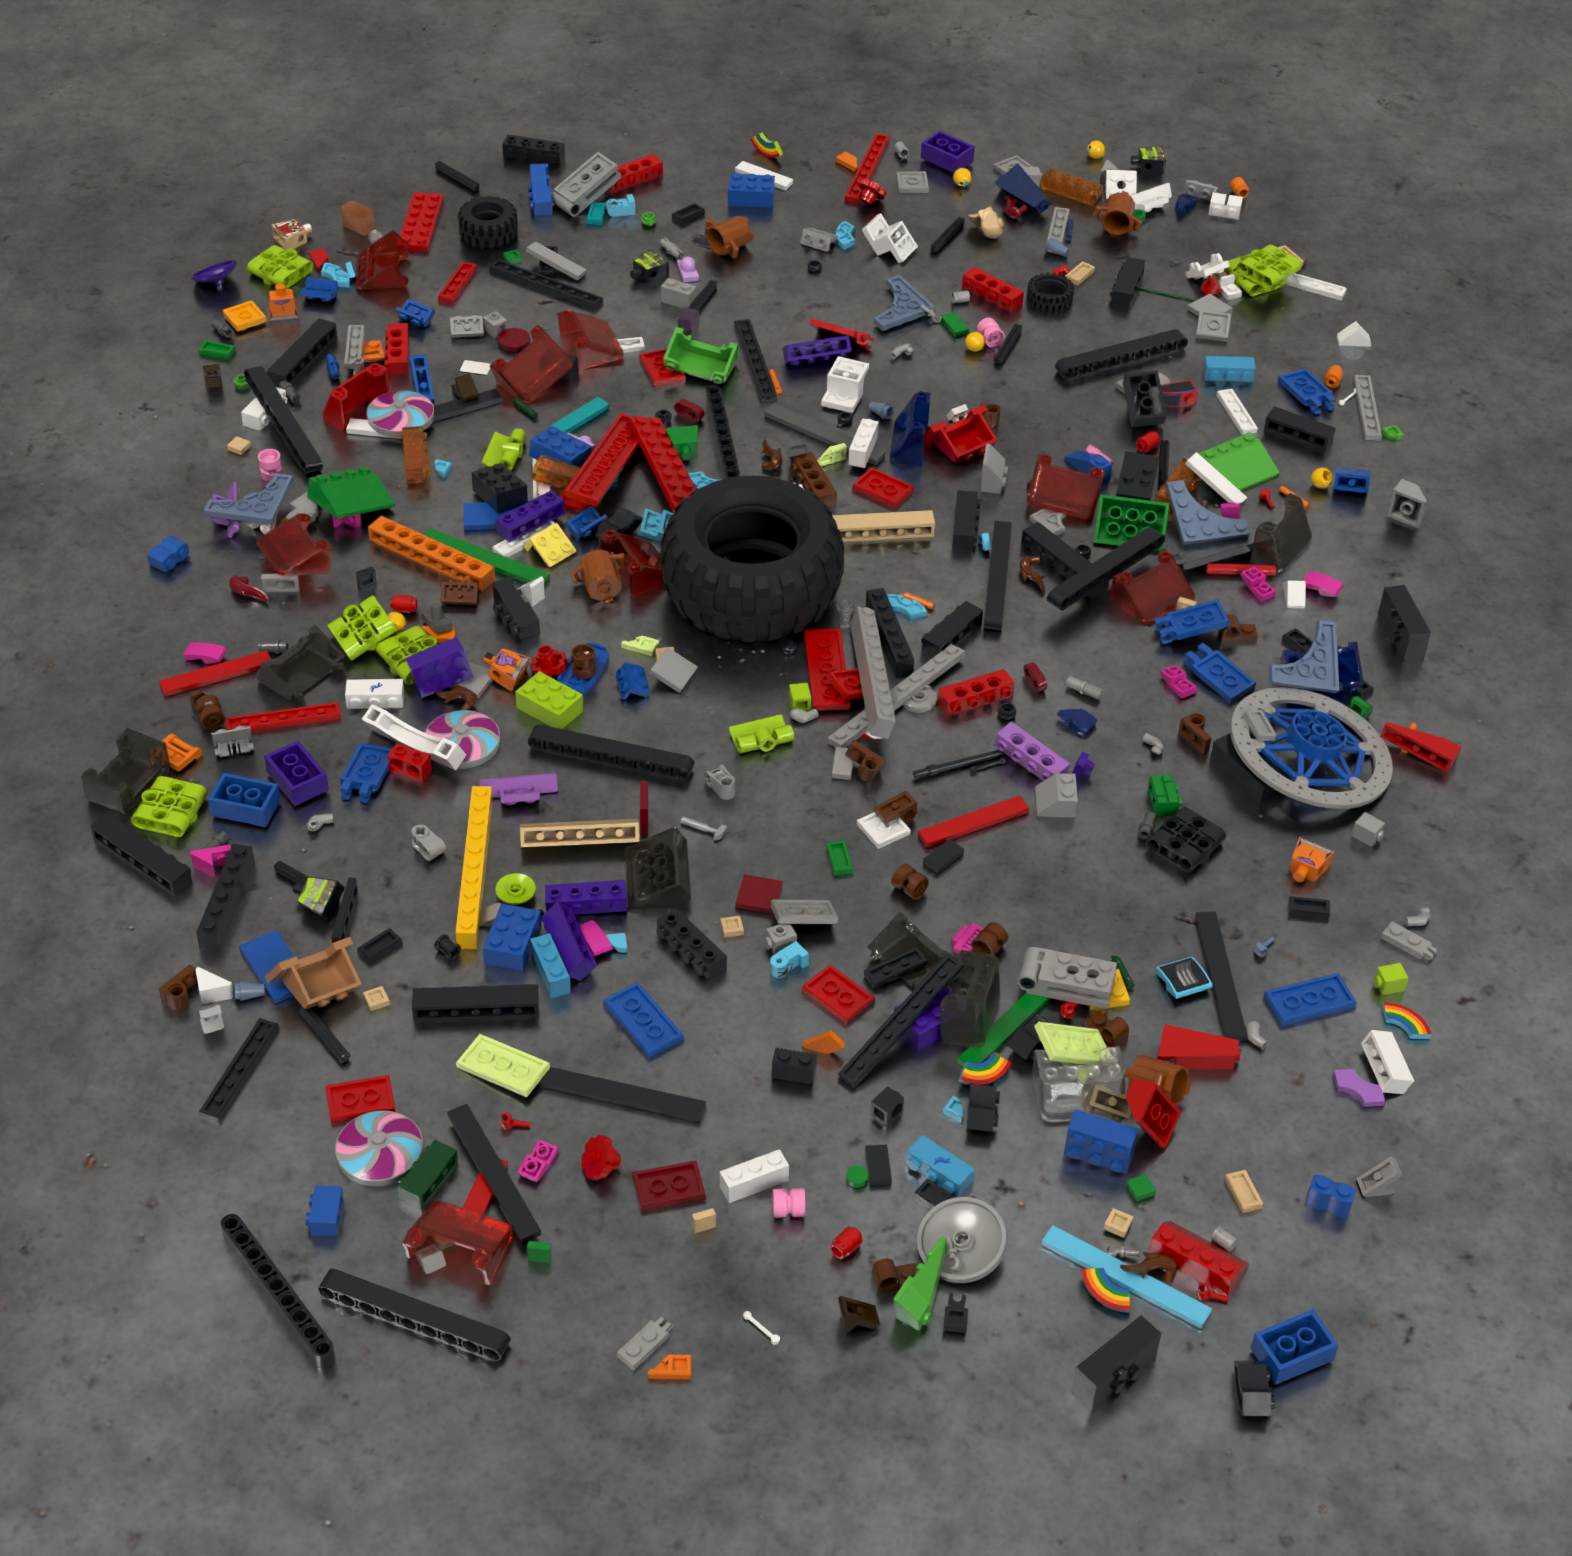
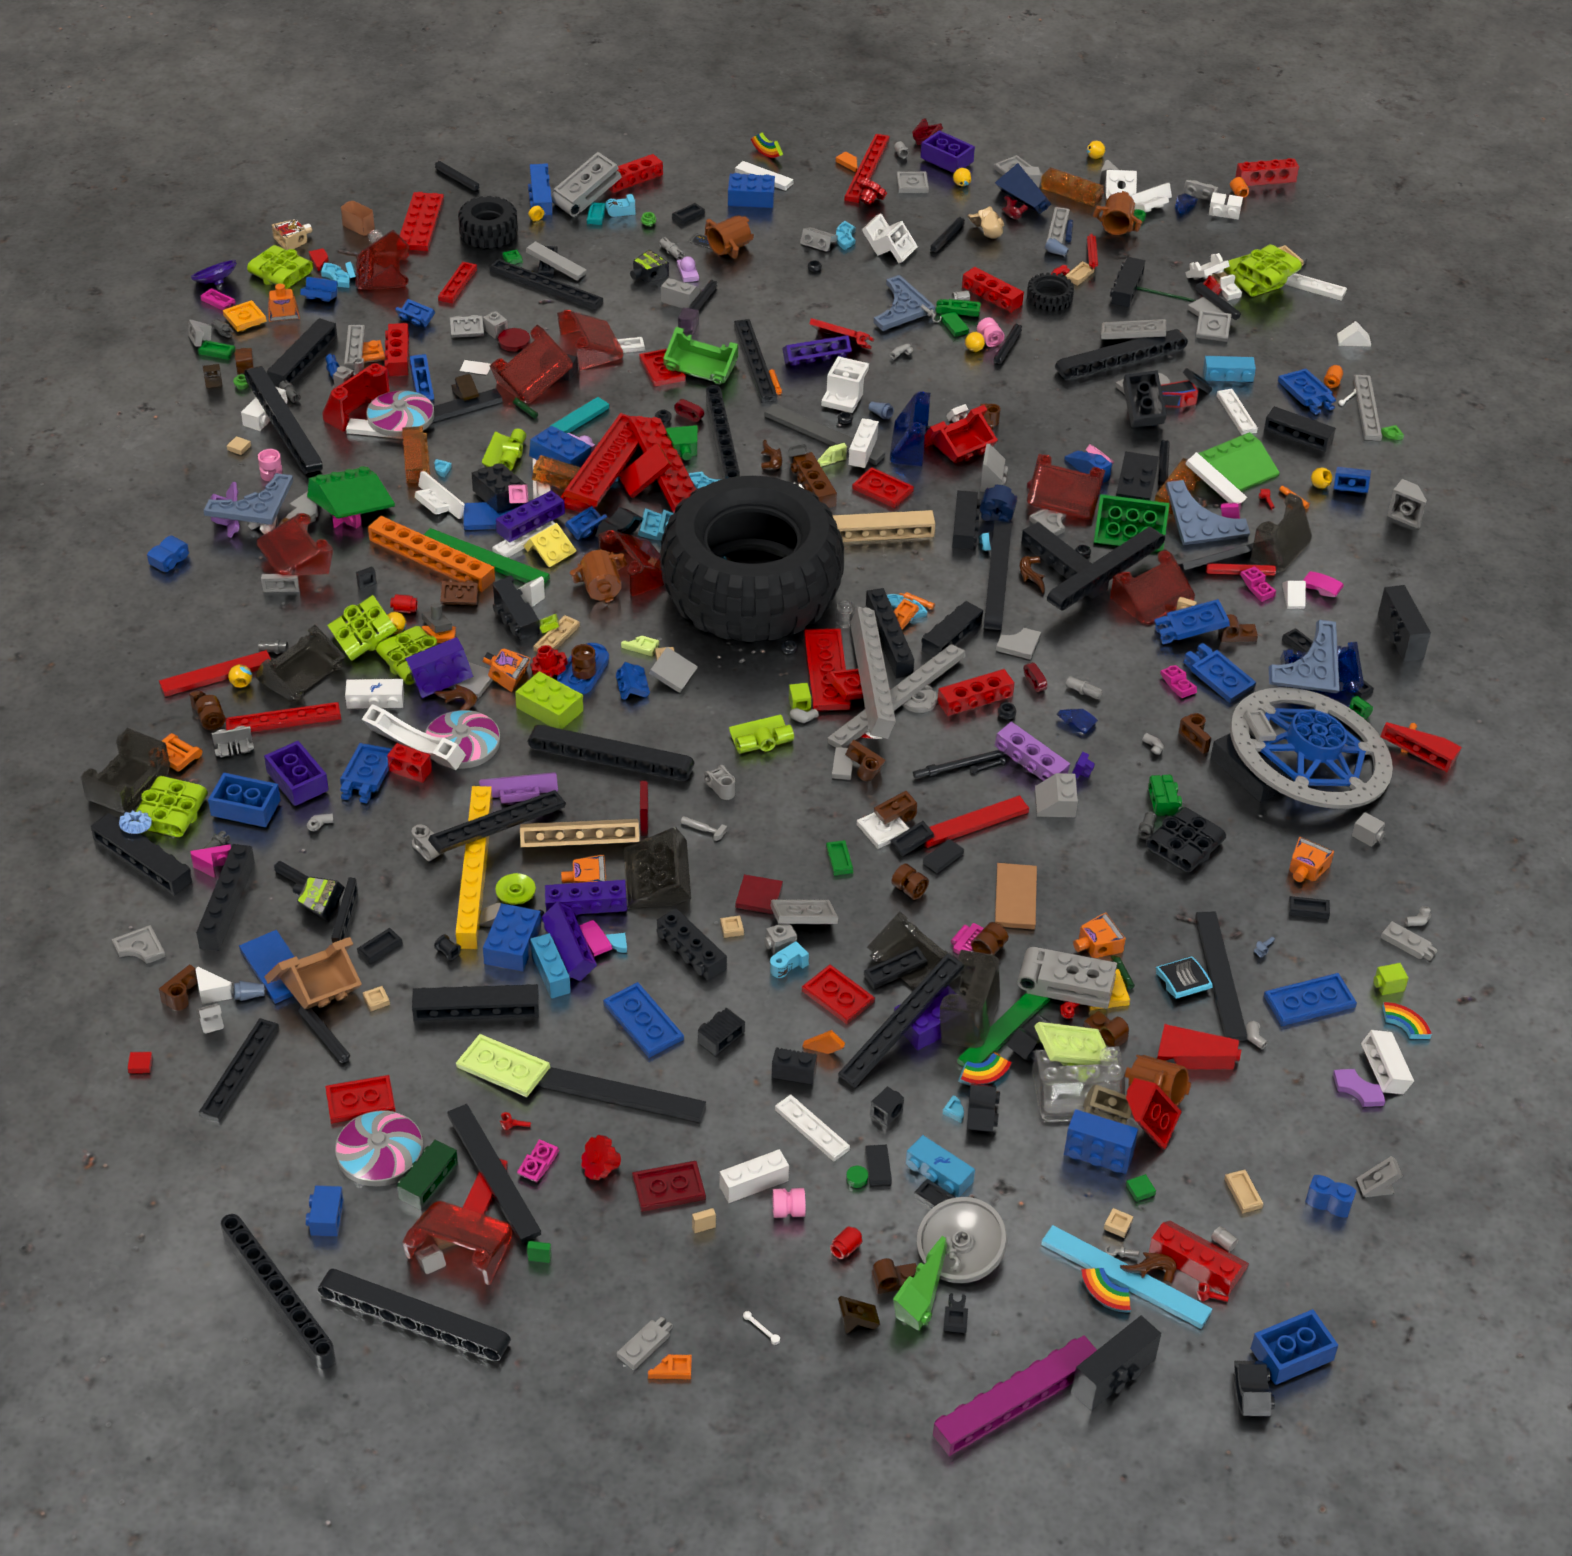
(135, 827): none -> light blue gear
(140, 1062): none -> red tile
(141, 944): none -> light grey tile
(199, 332): none -> light grey slope
(206, 651): dark pink slope -> none
(217, 299): none -> dark pink tile
(240, 676): none -> yellow piece
(241, 586): dark red piece -> none
(243, 359): none -> reddish brown plate
(341, 375): none -> light grey brick
(437, 497): none -> white bracket
(496, 821): none -> black tile
(518, 493): none -> bright pink plate
(533, 149): black brick -> none
(536, 213): none -> yellow tile
(549, 623): none -> lime tile
(559, 635): none -> tan tile
(586, 870): none -> orange torso
(644, 470): none -> red tile
(720, 1031): none -> black brick
(812, 1128): none -> white tile
(905, 612): none -> orange tile
(912, 838): none -> black tile
(924, 131): none -> dark red bracket
(959, 306): none -> green hinge
(998, 504): none -> dark blue brick
(1011, 1397): none -> magenta brick
(1016, 896): none -> medium nougat tile
(1020, 644): none -> light grey tile
(1092, 251): none -> red axle
(1100, 937): none -> orange torso
(1133, 329): none -> light grey tile
(1147, 441): red brick -> none
(1150, 160): black torso -> none
(1197, 380): none -> black tile
(1217, 300): none -> black axle
(1268, 172): none -> red brick

